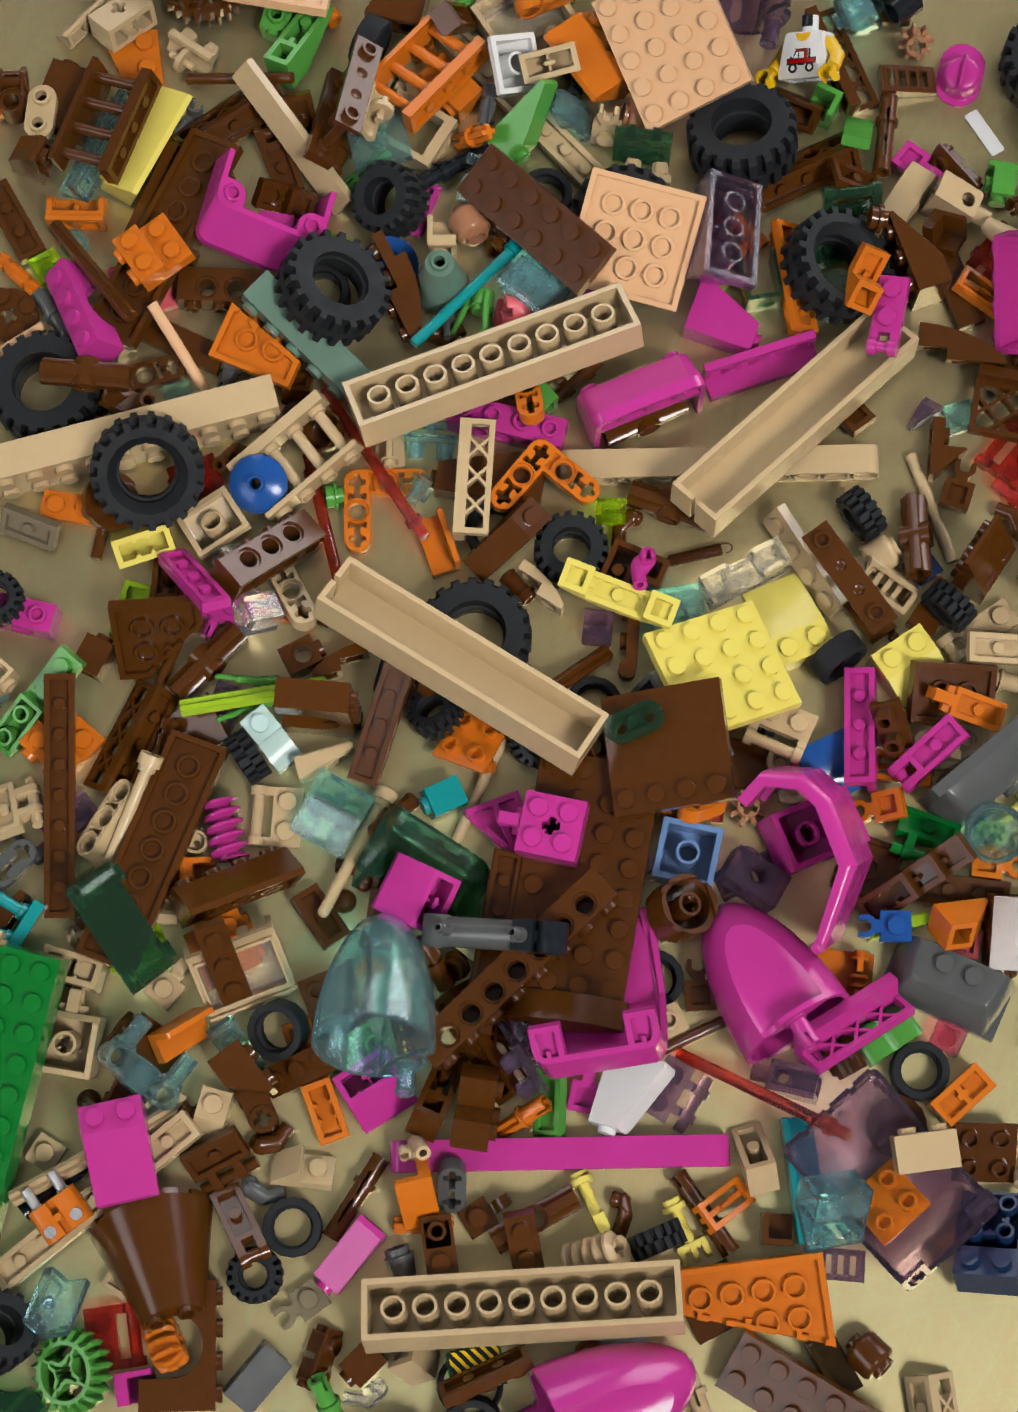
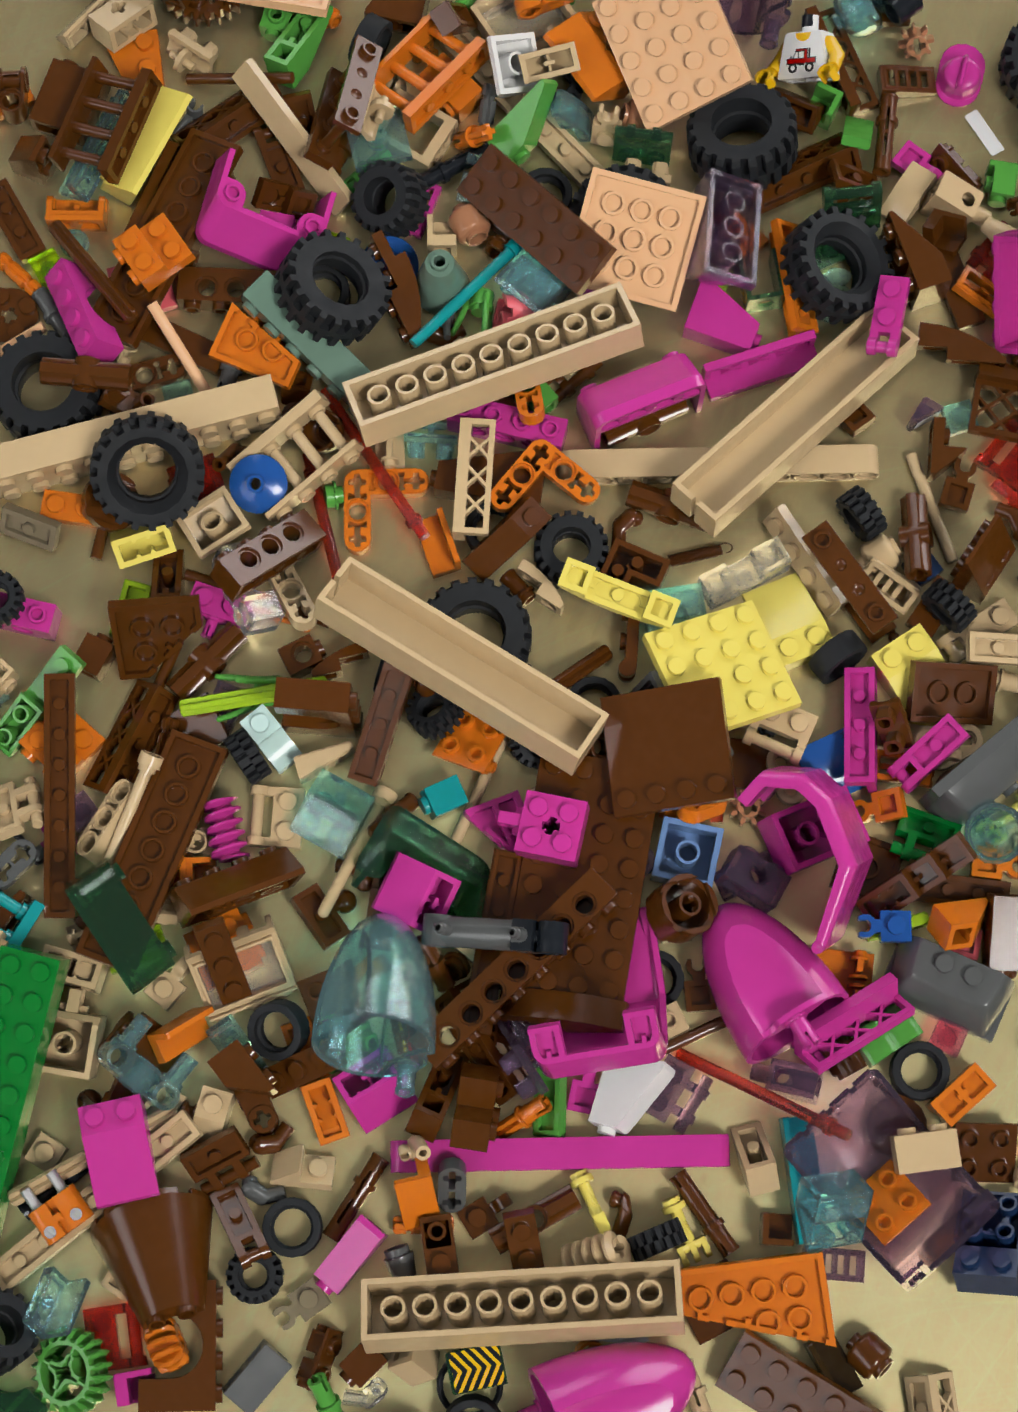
(41, 111): tan plate -> none
(194, 580): dark pink tile -> none
(419, 490): clear light blue plate -> none
(485, 1376): reddish brown plate -> none
(597, 627): slope -> none
(611, 511): clear neon green plate -> none
(635, 720): clear green plate -> none
(641, 567): dark pink arm -> none
(707, 1217): orange tile -> none
(863, 273): orange slope -> none
(877, 218): reddish brown plate -> none
(969, 706): orange hinge -> none

